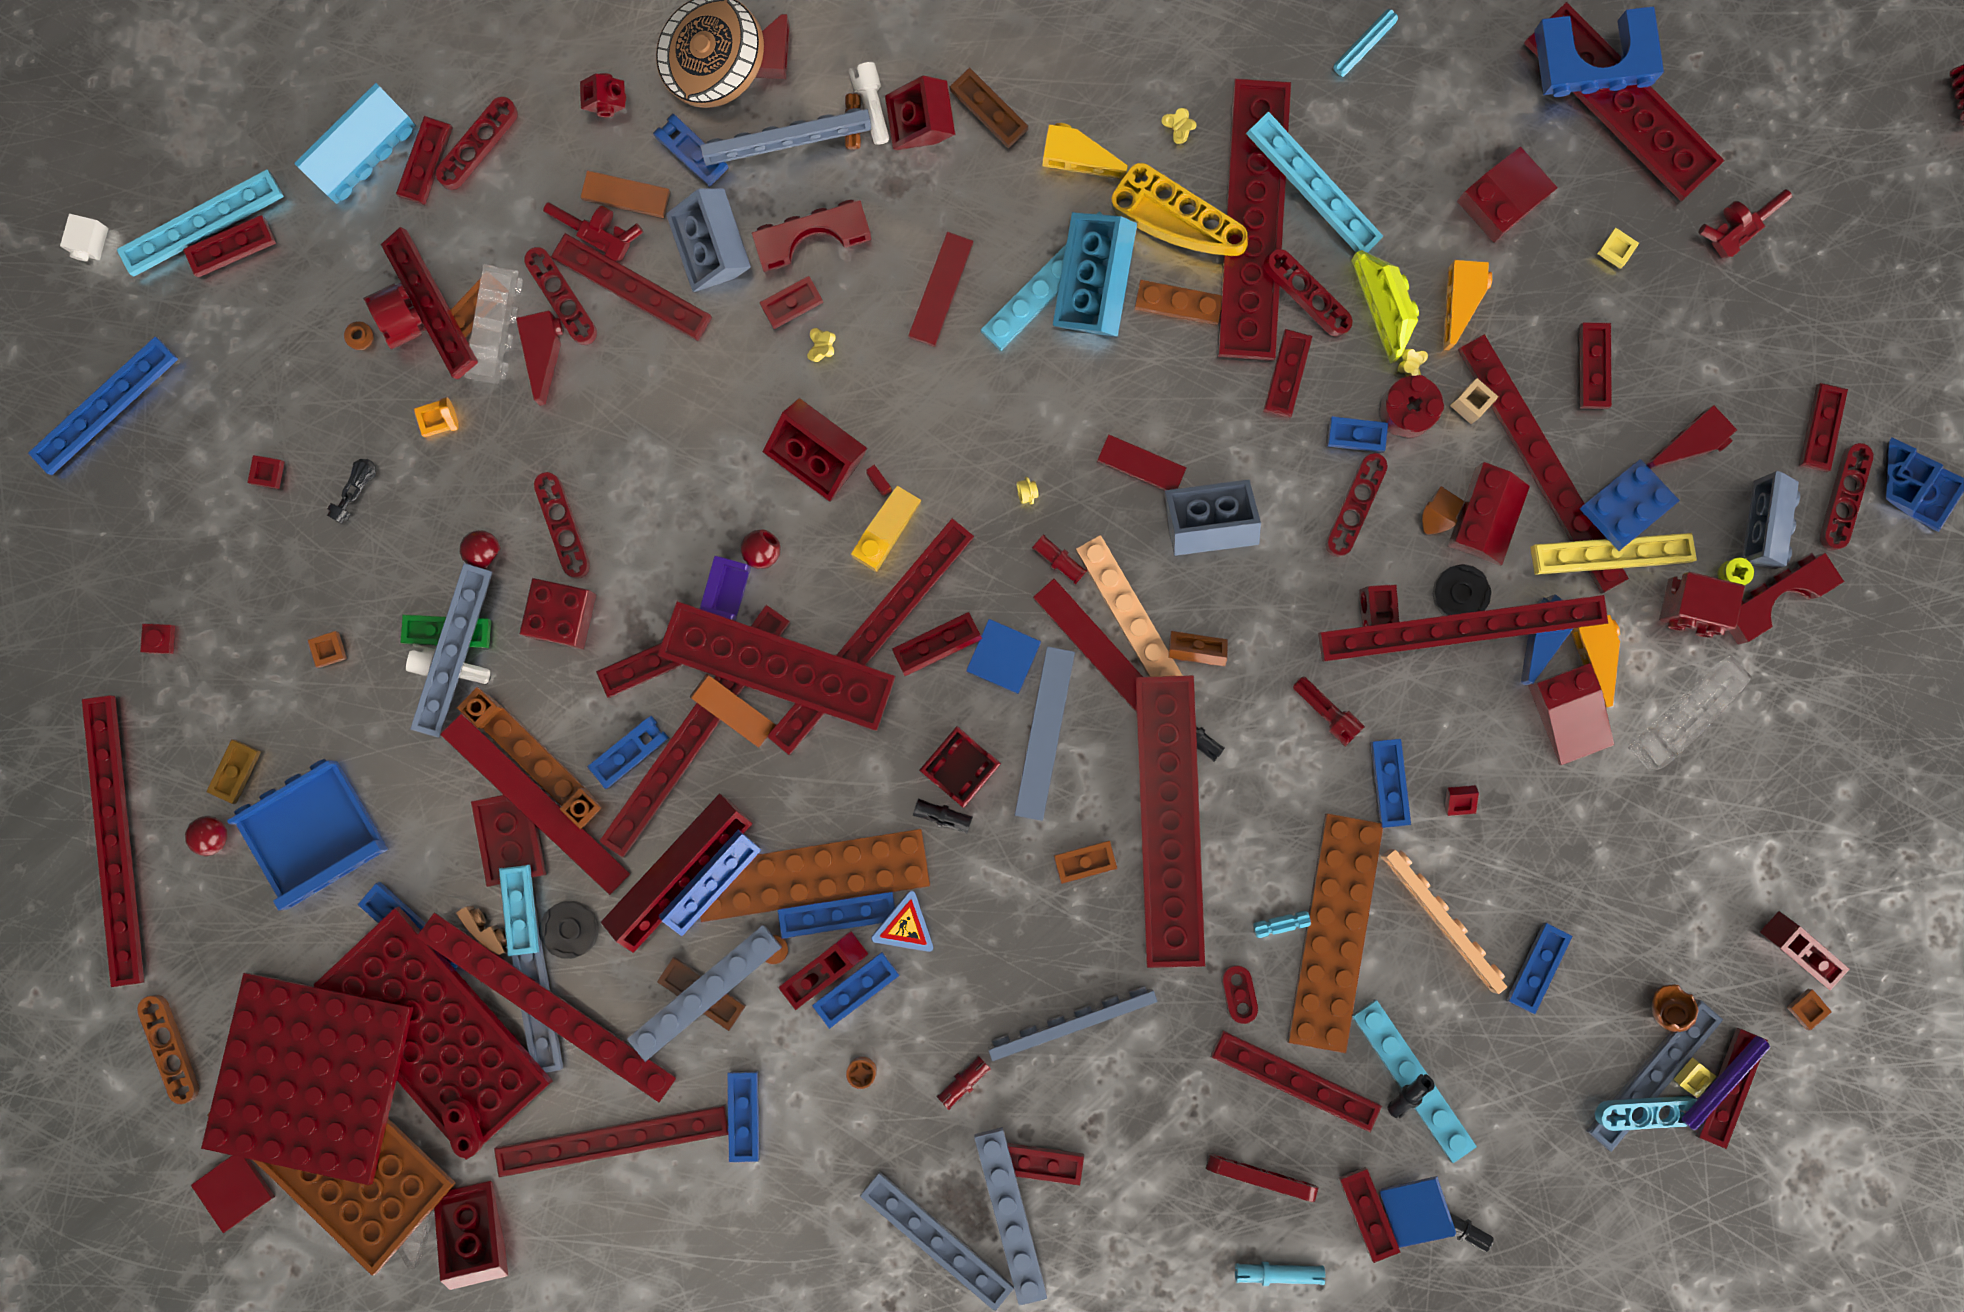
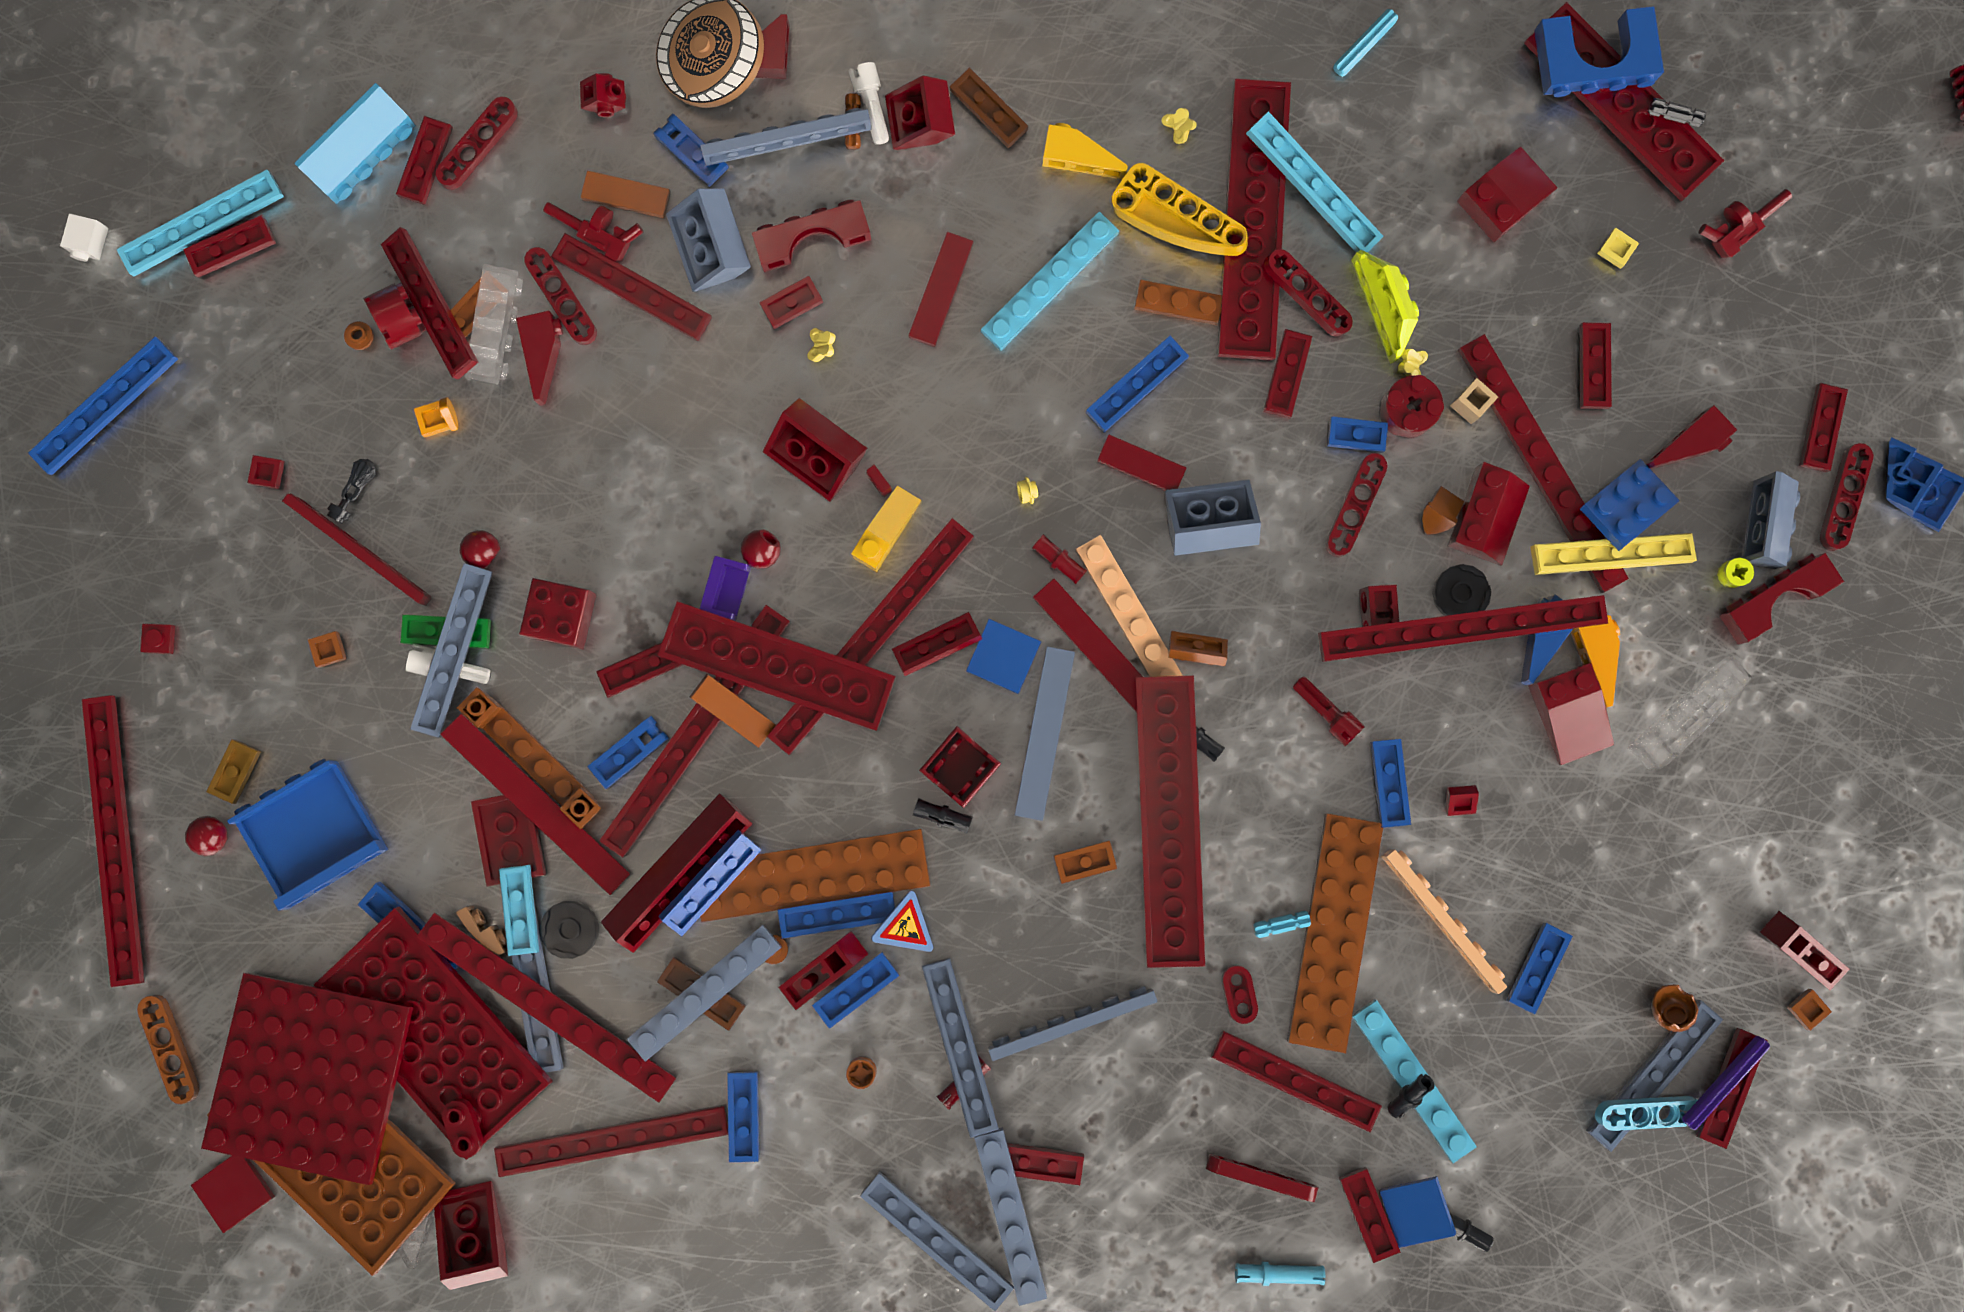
(357, 549): none -> dark red tile
(557, 527): dark red beam -> none
(960, 1048): none -> sand blue tile
(1095, 273): dark azure slope -> none
(1137, 384): none -> blue plate
(1465, 289): light orange slope -> none
(1677, 112): none -> axle
(1695, 1077): light yellow plate -> none
(1701, 604): dark red piece -> none

